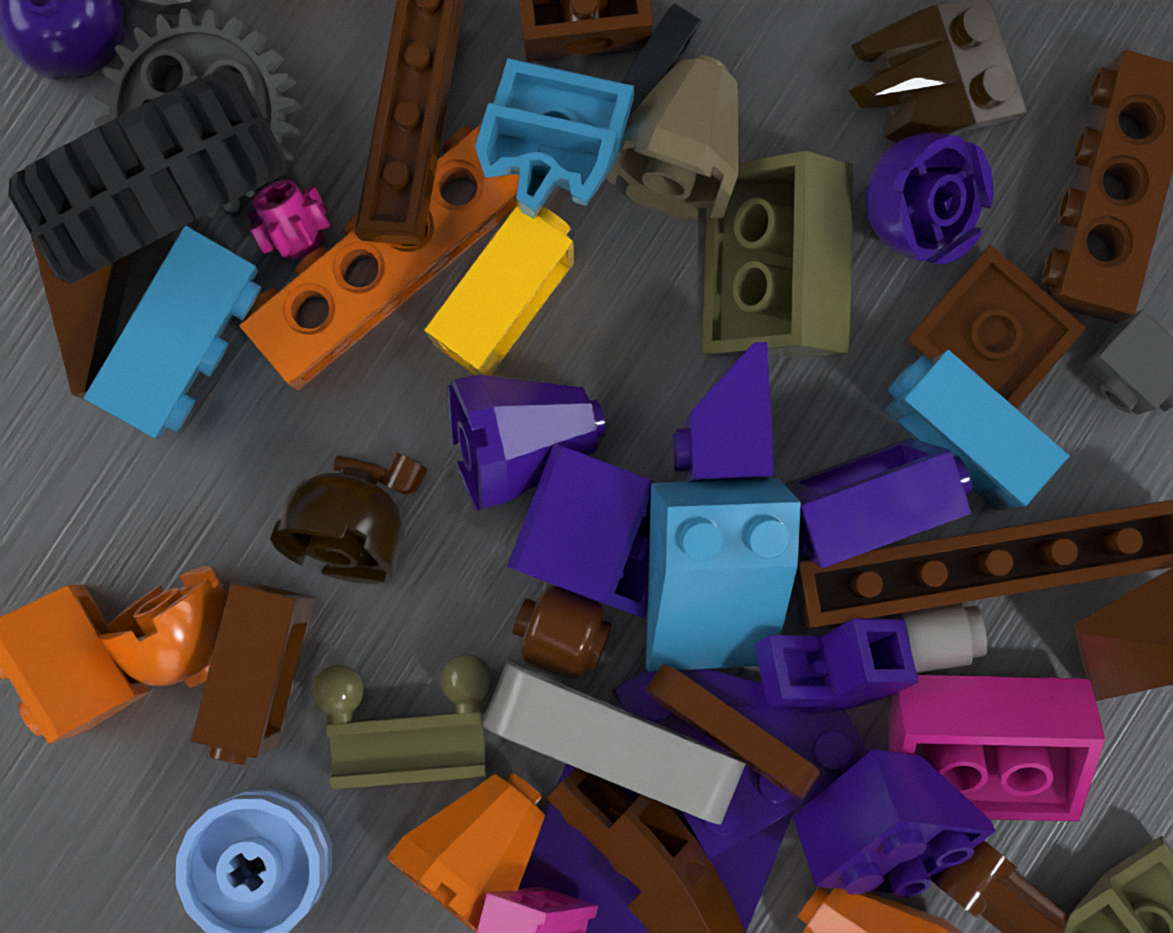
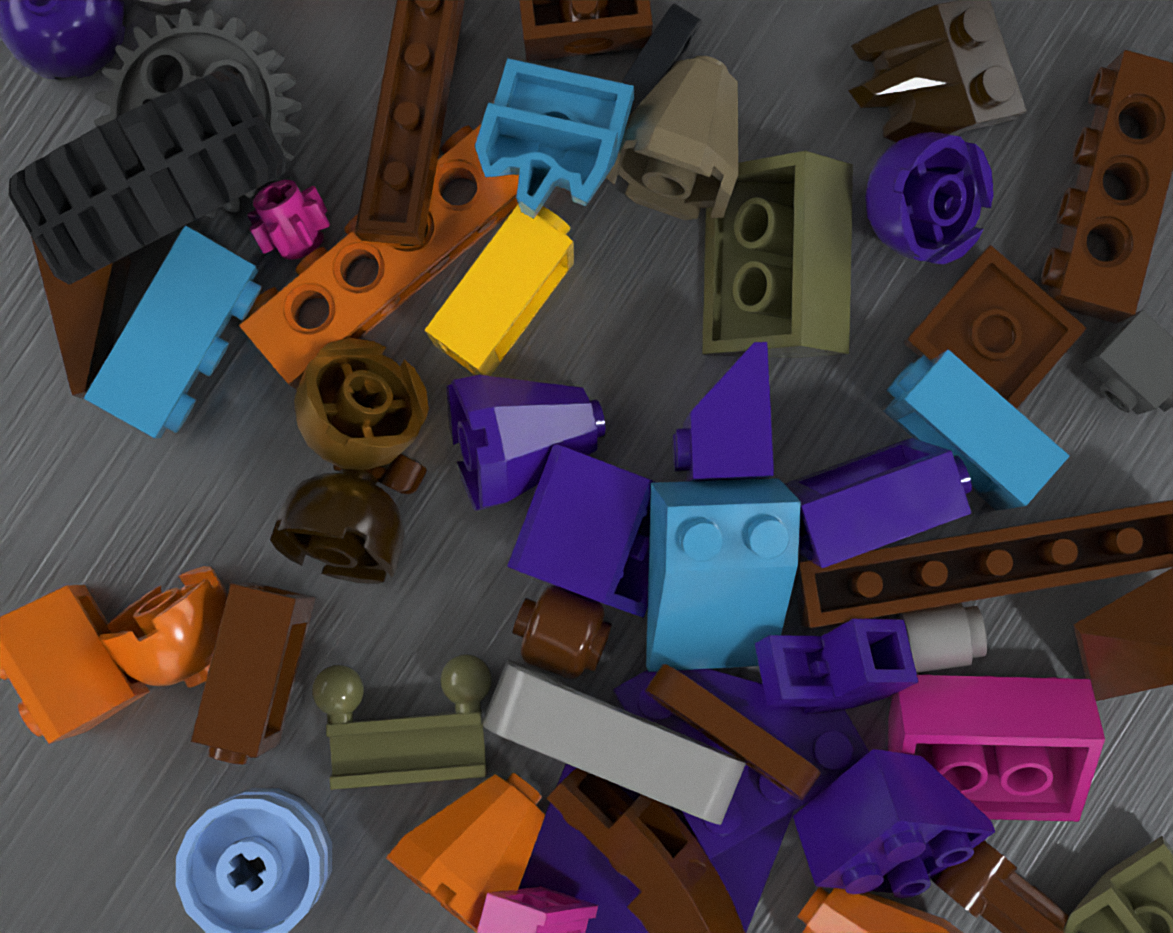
(359, 405): none -> pearl gold cylinder

